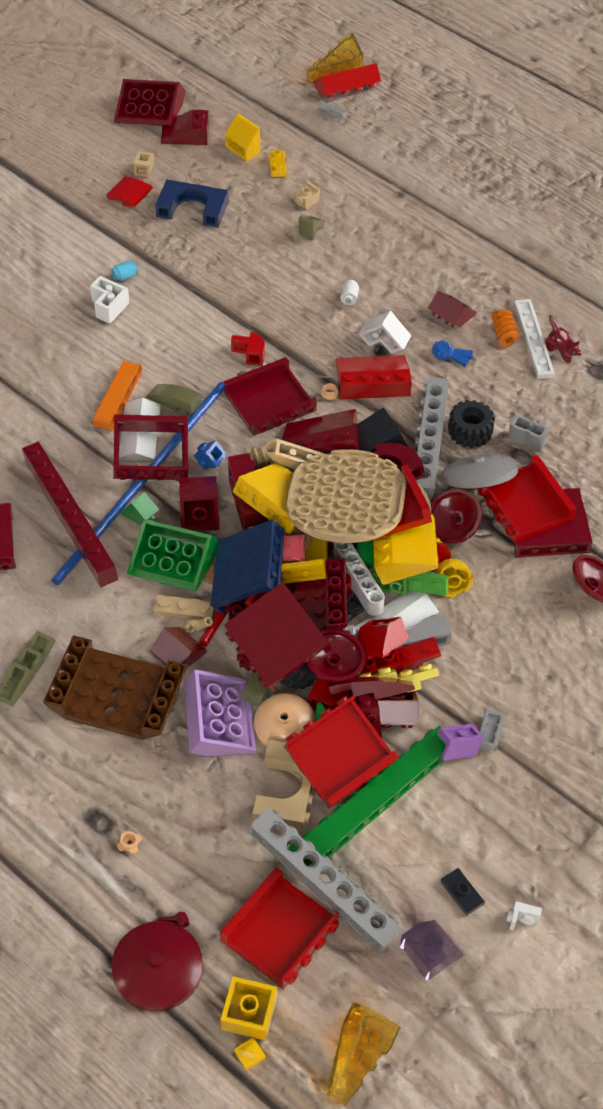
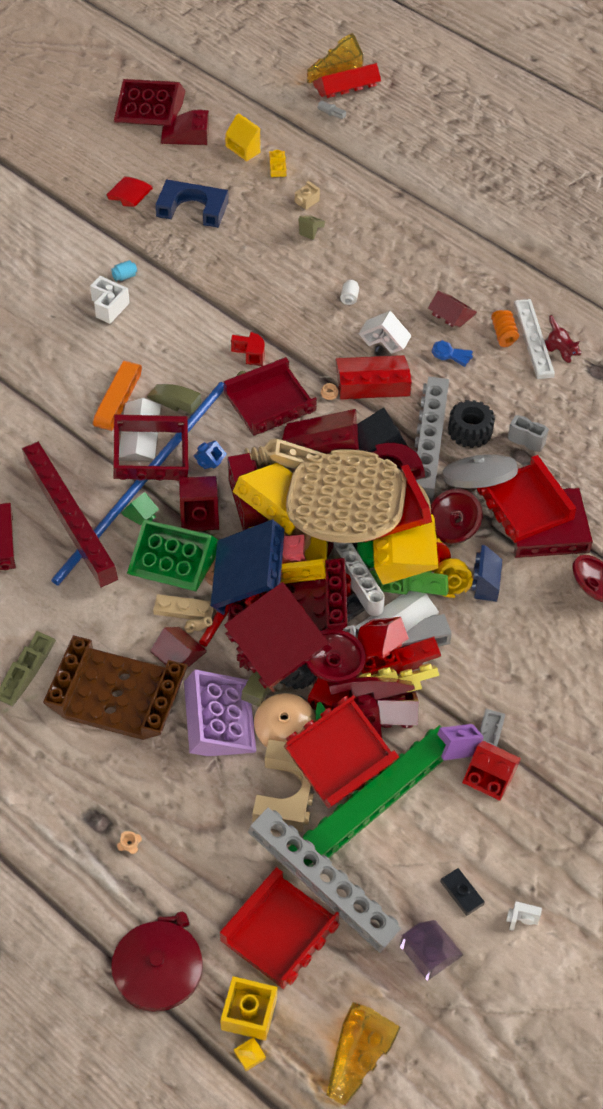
(143, 164): tan brick -> none
(487, 575): none -> dark blue slope
(491, 770): none -> red slope

